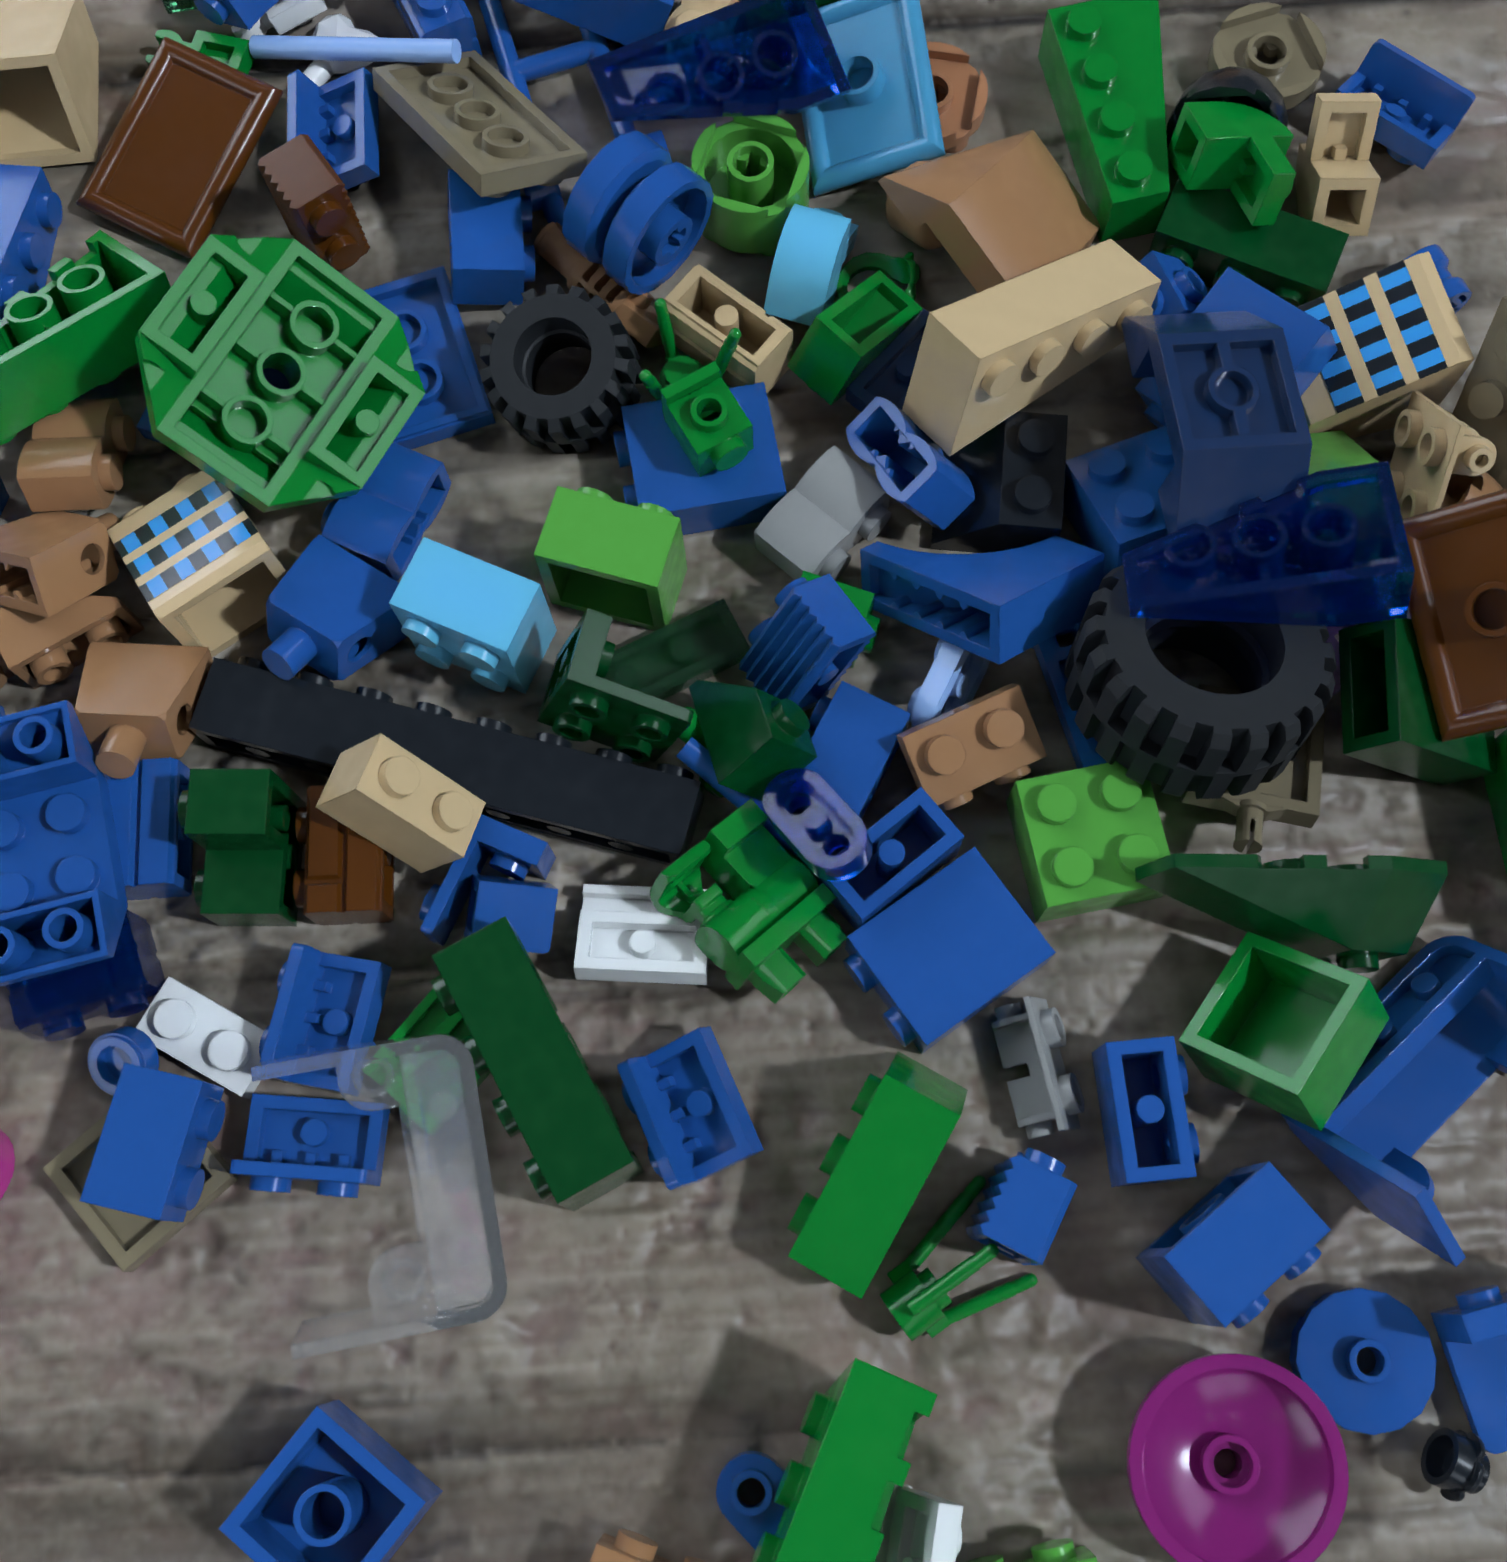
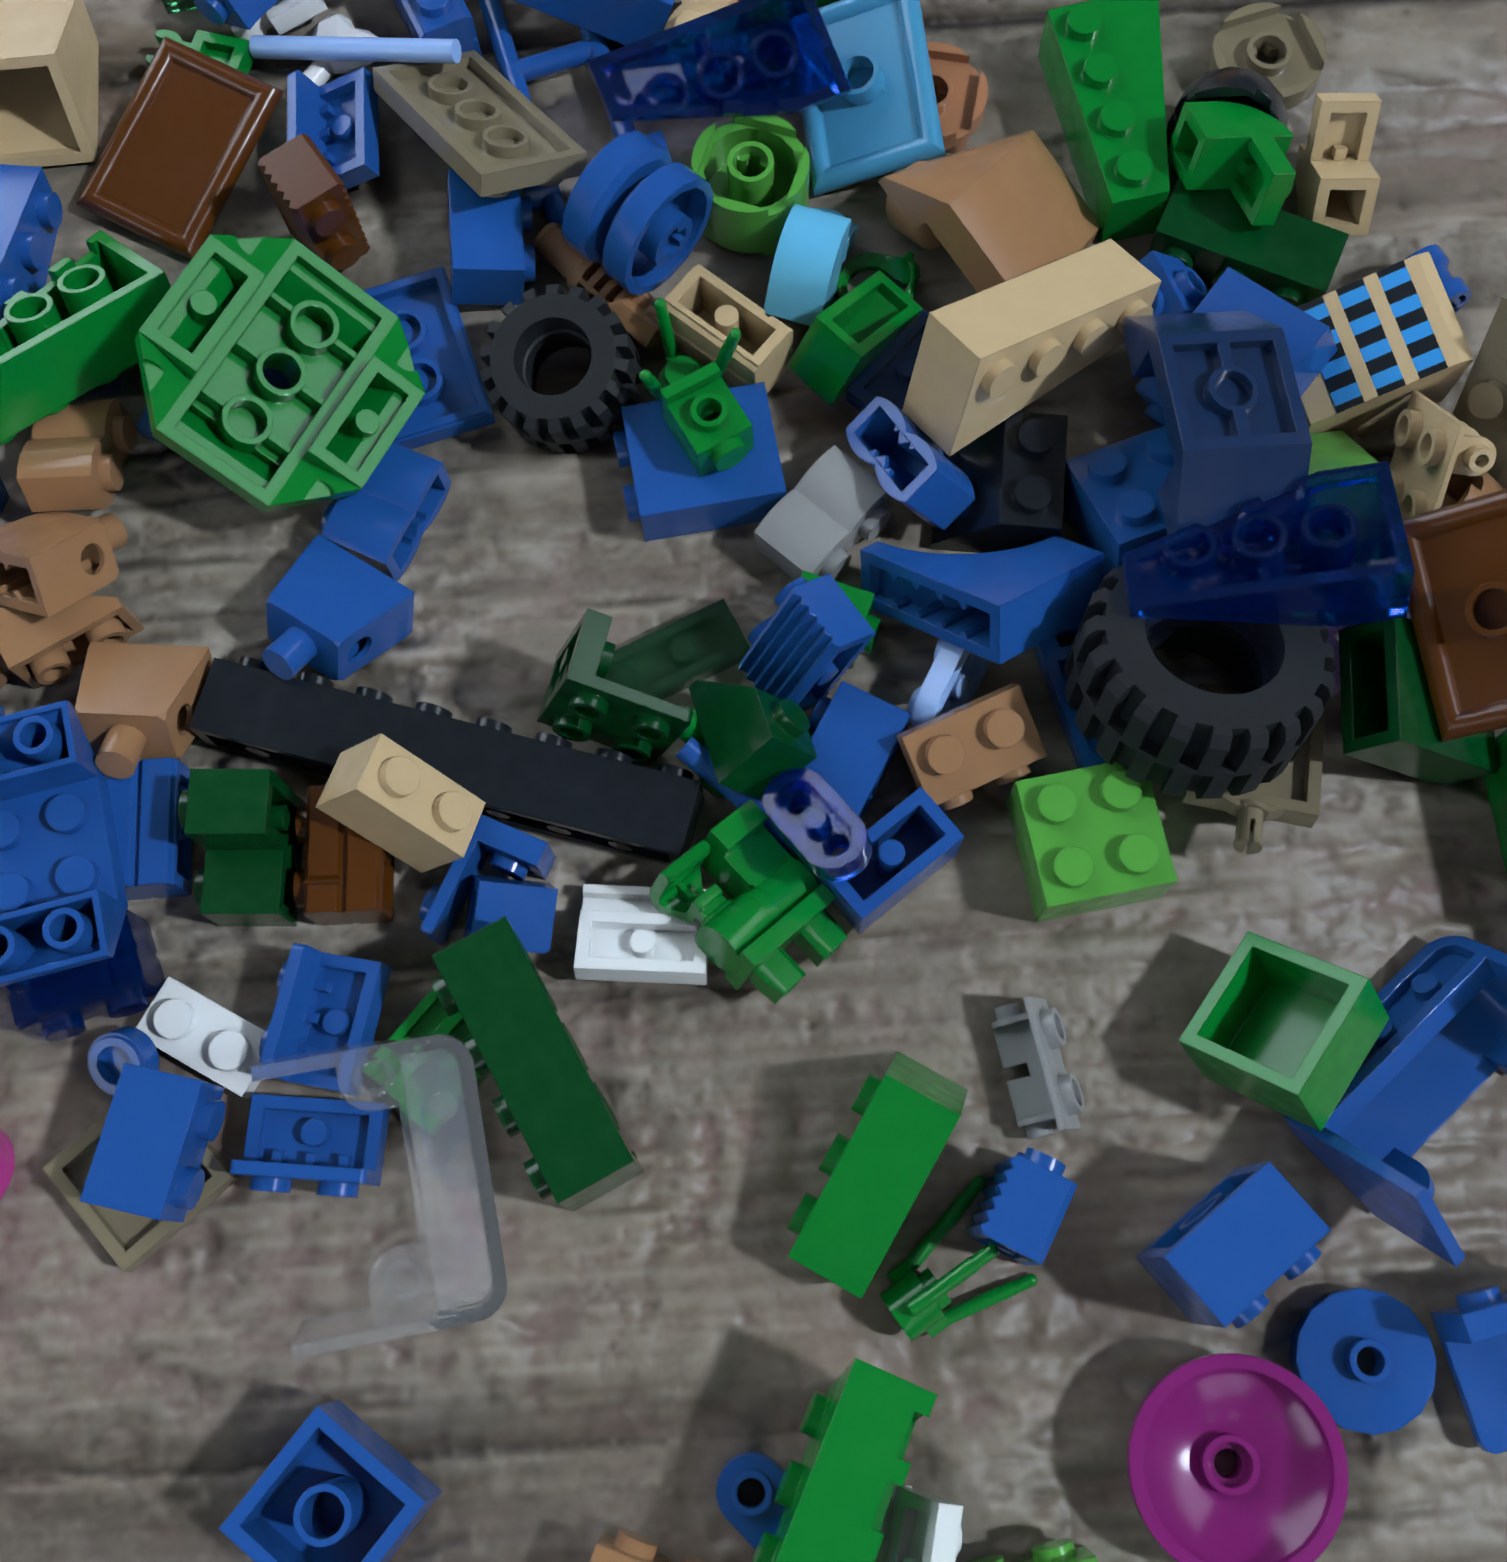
(199, 562): tan slope -> none
(473, 616): medium azure brick -> none
(612, 557): bright green piece -> none
(689, 1109): blue bracket -> none
(945, 951): blue brick -> none
(1145, 1111): blue brick -> none
(1326, 911): dark green wedge -> none
(1417, 103): blue bracket -> none
(1455, 1463): black plate -> none

